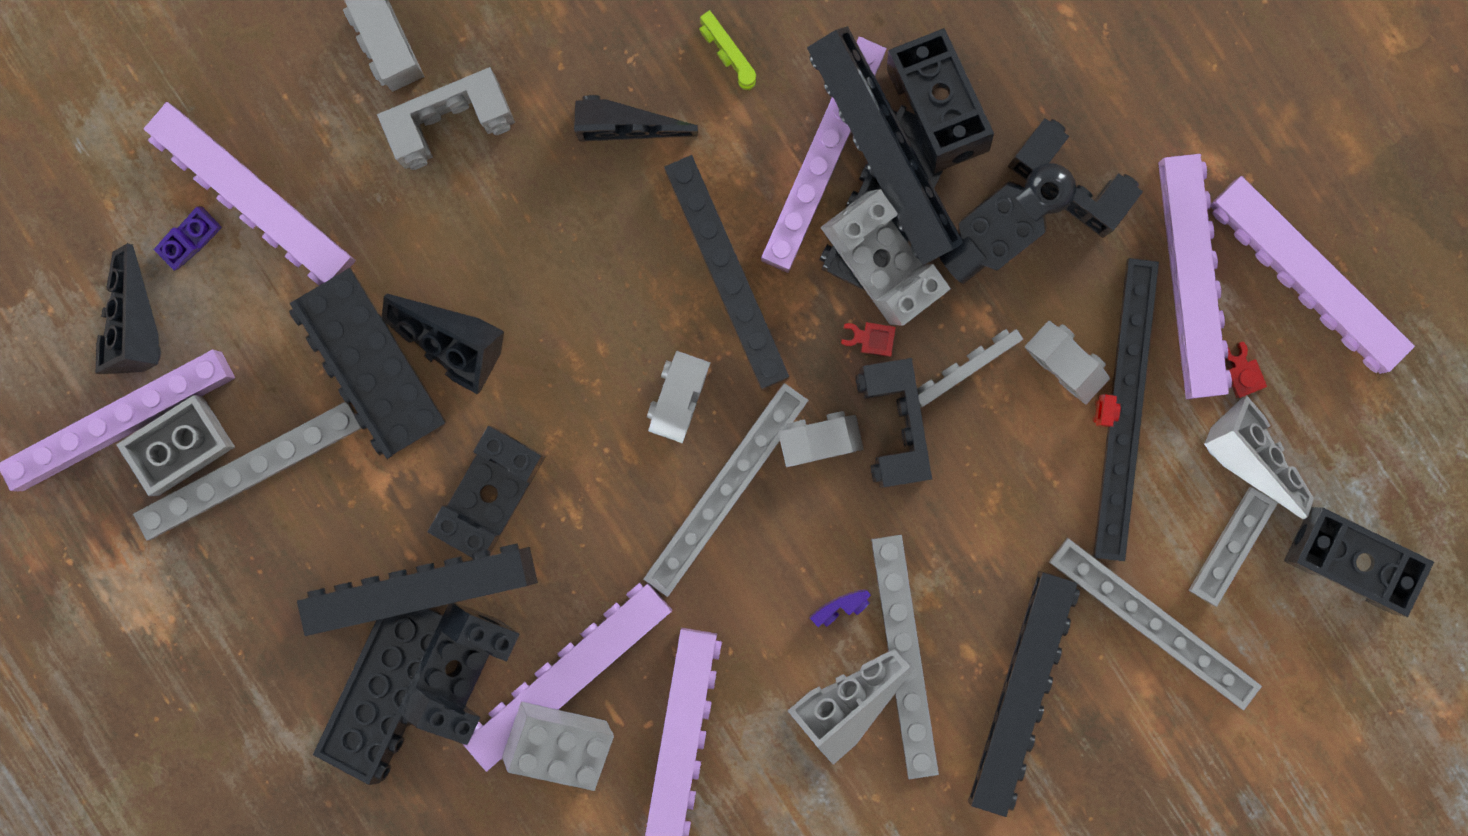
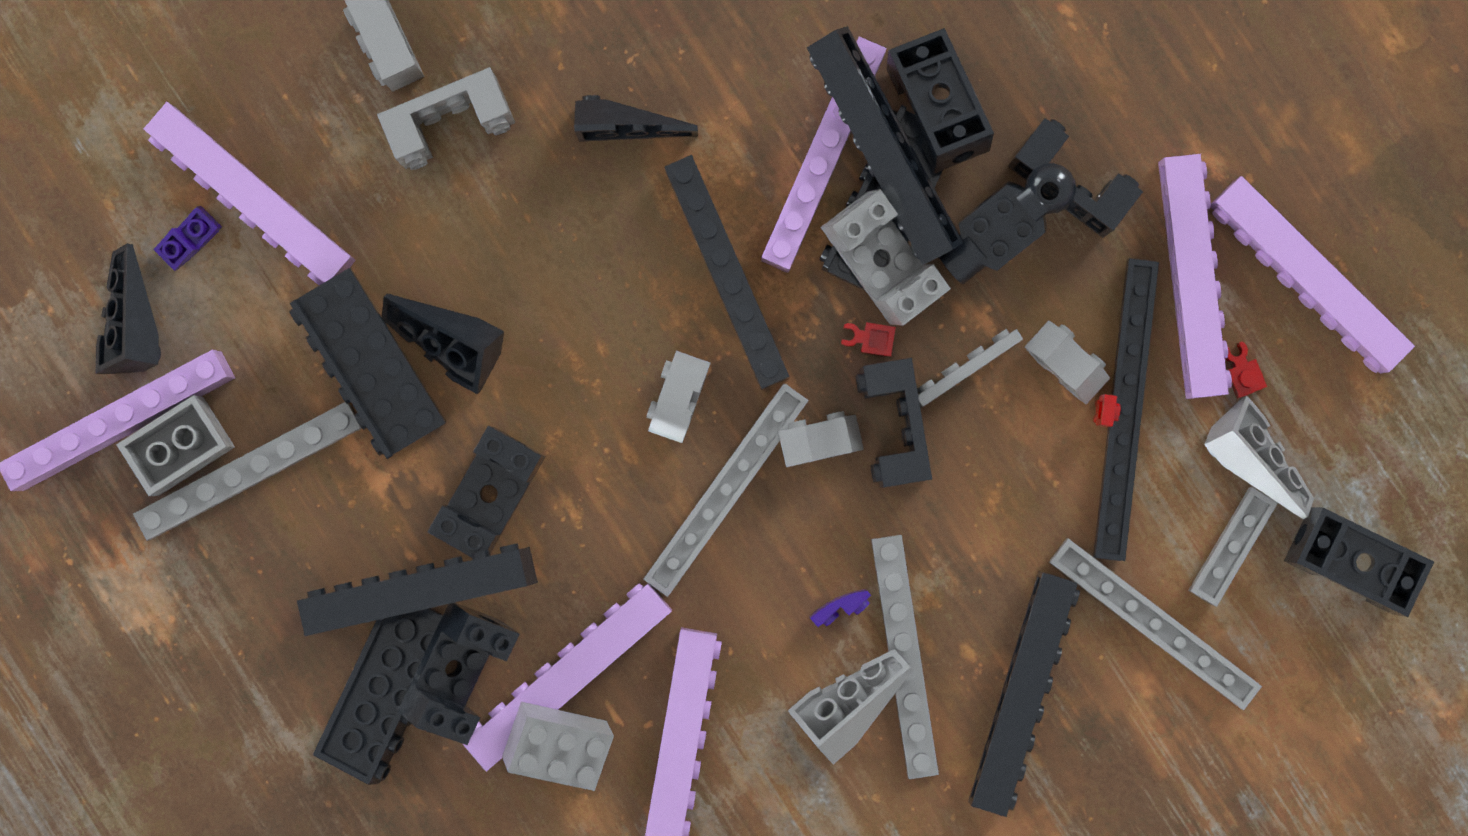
(728, 53): lime plate -> none

